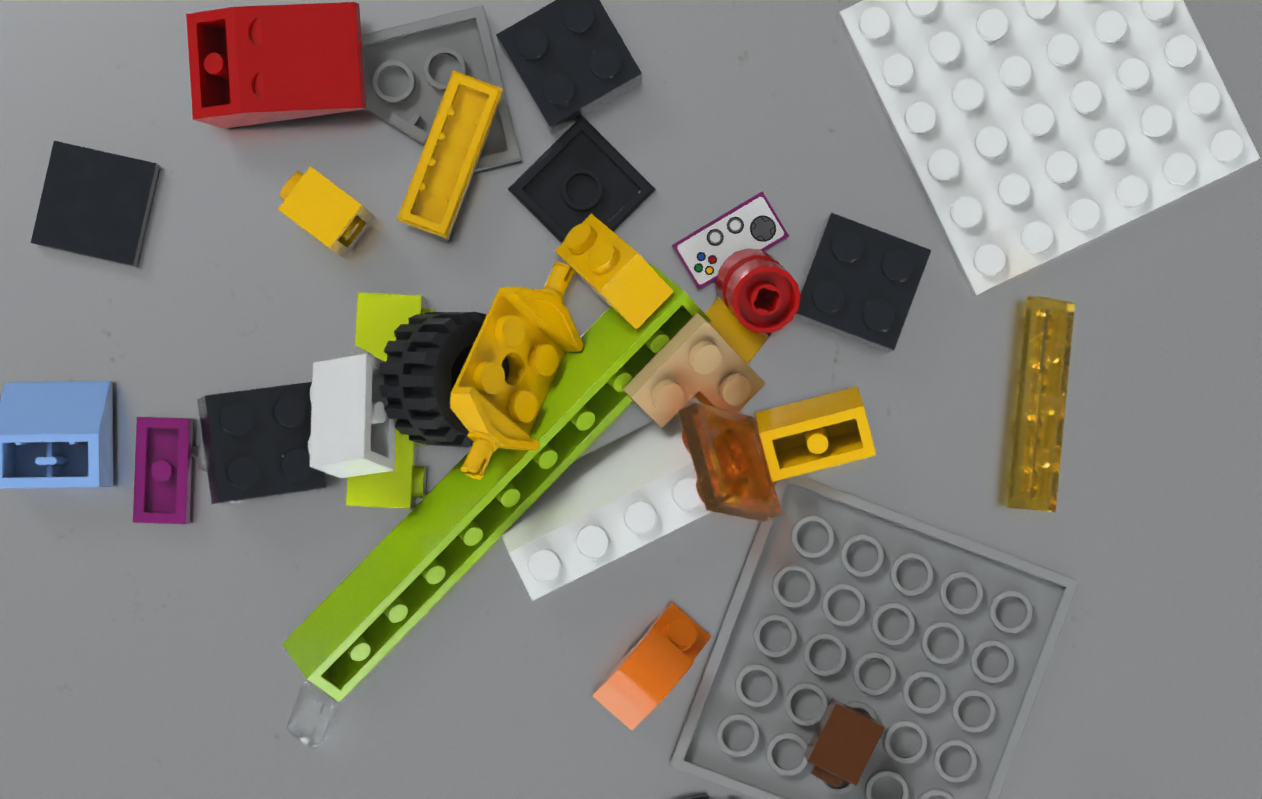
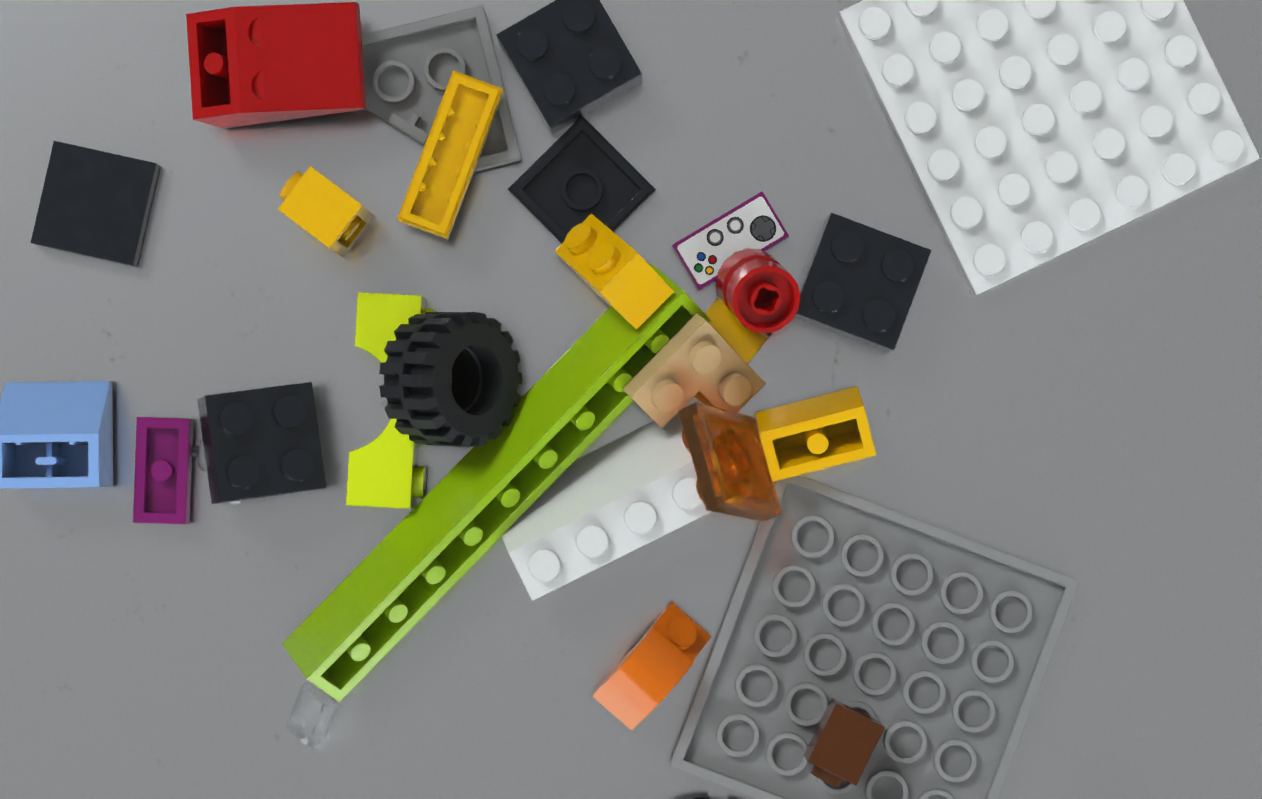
(349, 418): white brick -> none
(534, 336): yellow plate -> none
(1040, 404): clear yellow plate -> none

